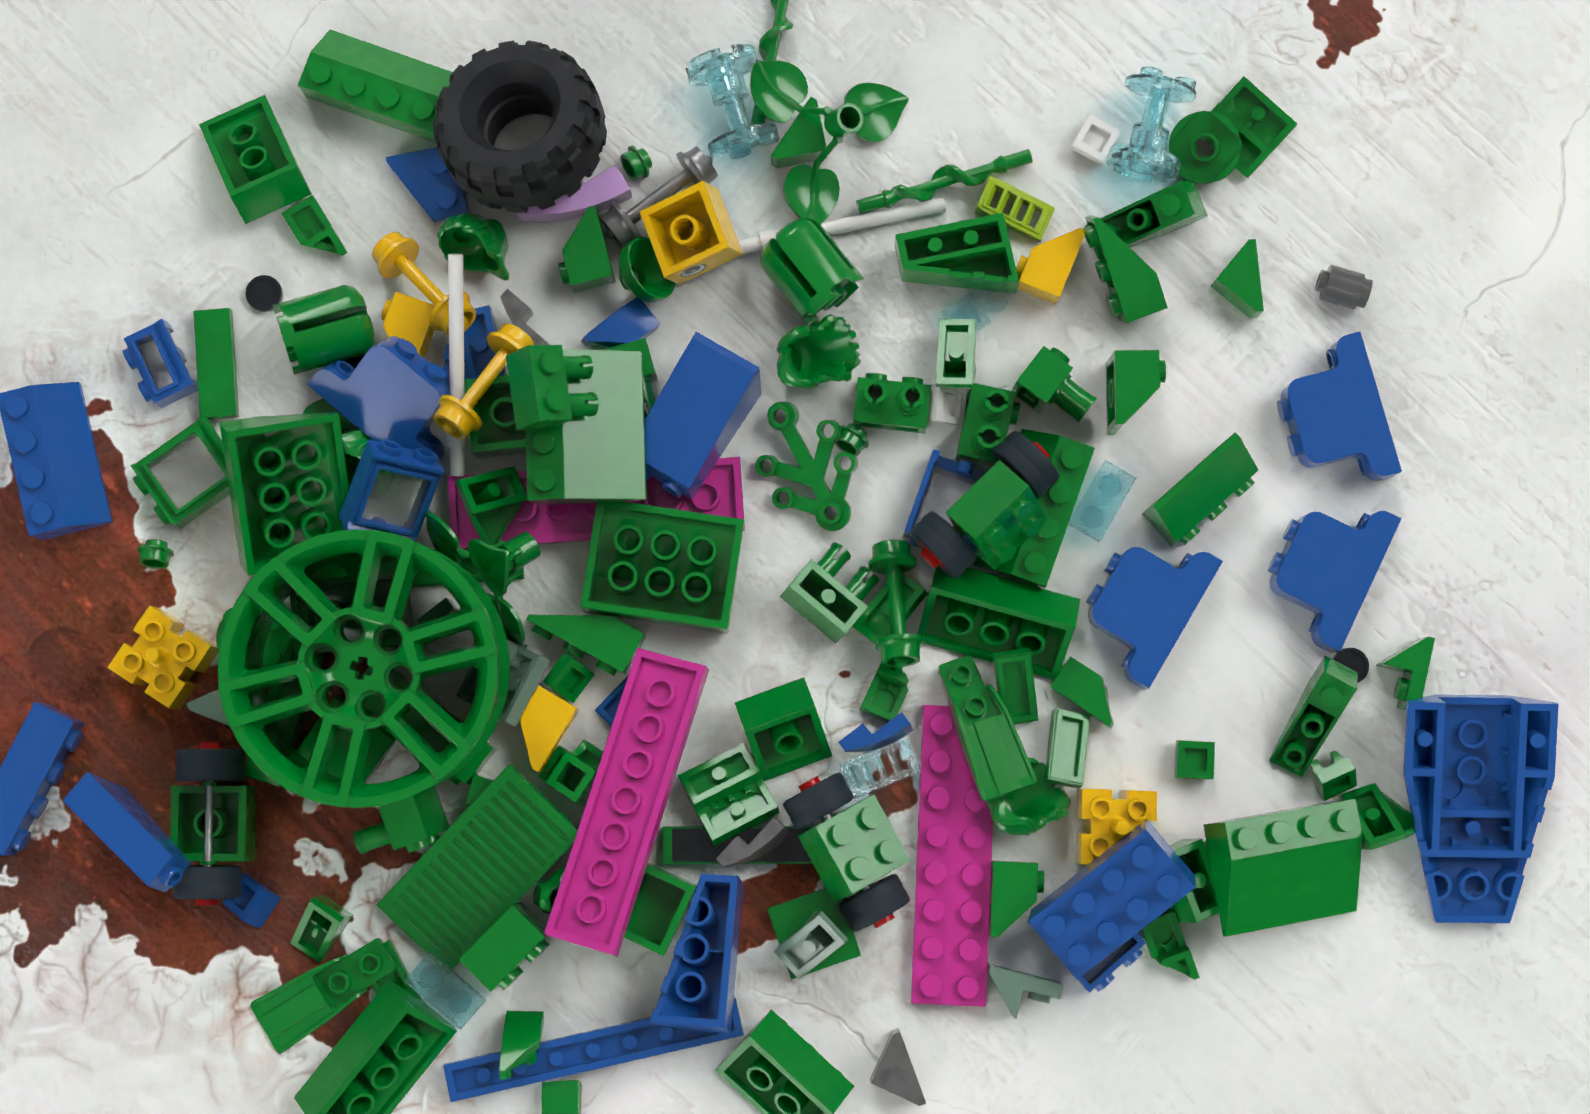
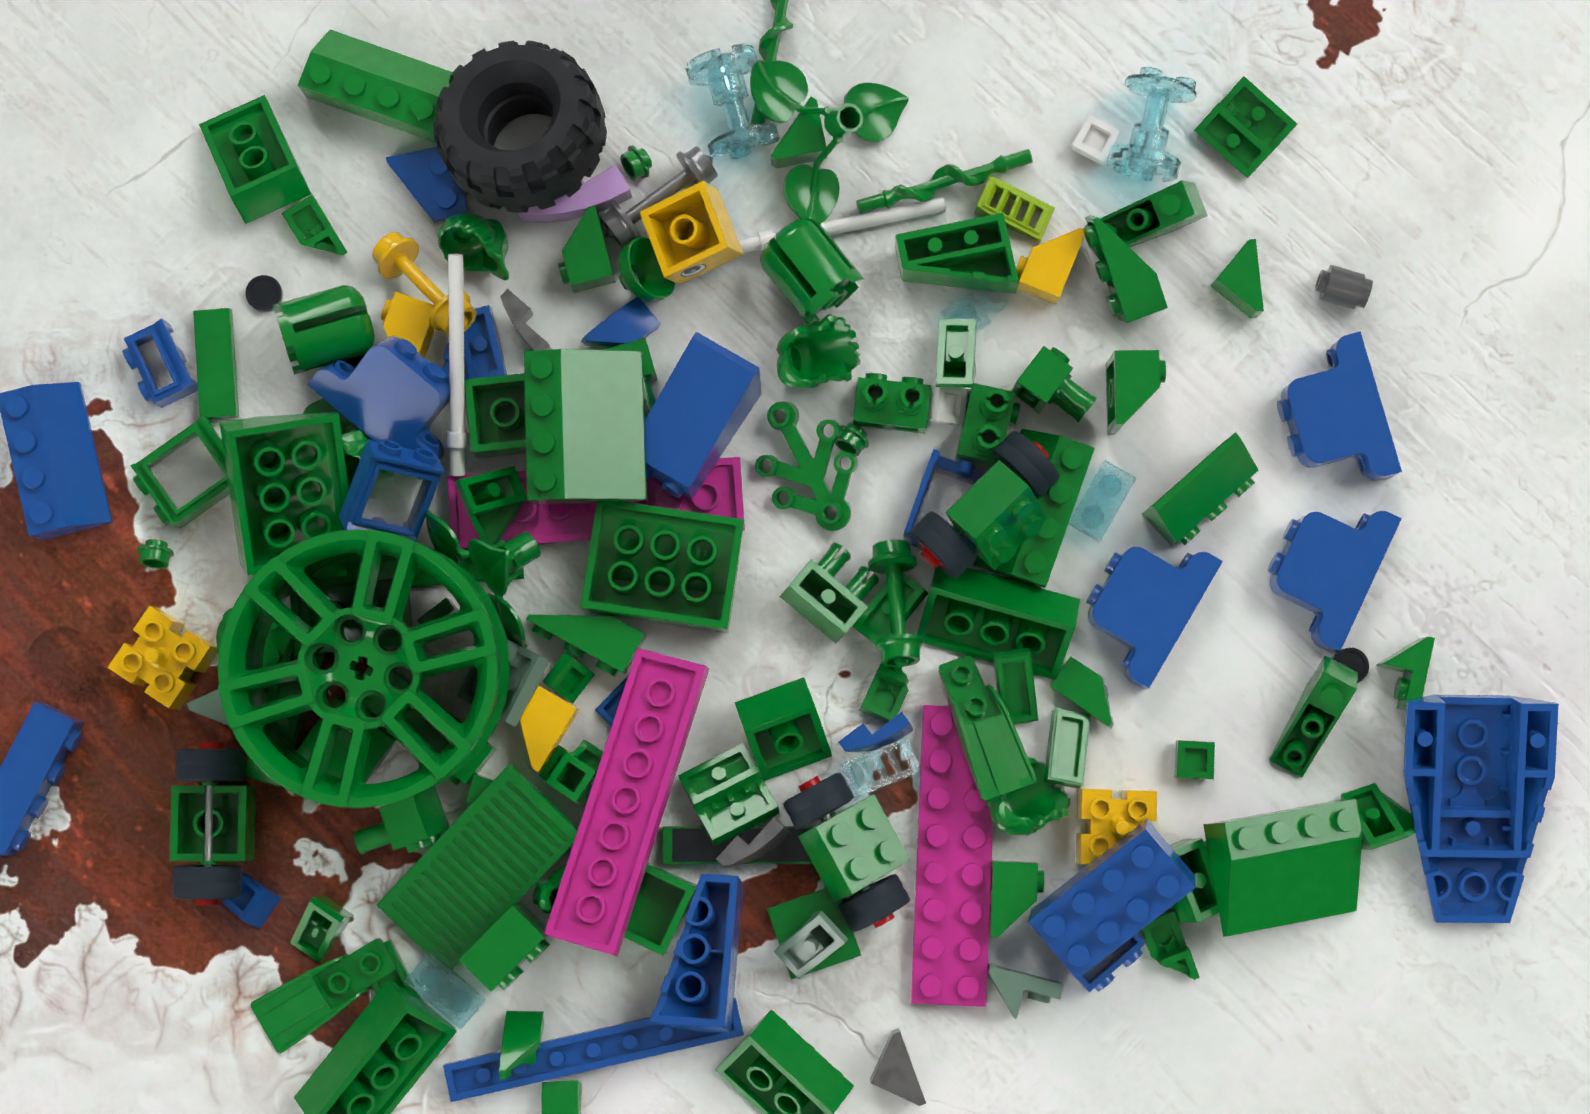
(128, 831): blue slope -> none
(457, 416): yellow piece -> none
(541, 389): green brick -> none
(1226, 146): green plate -> none
(1334, 778): green tile -> none

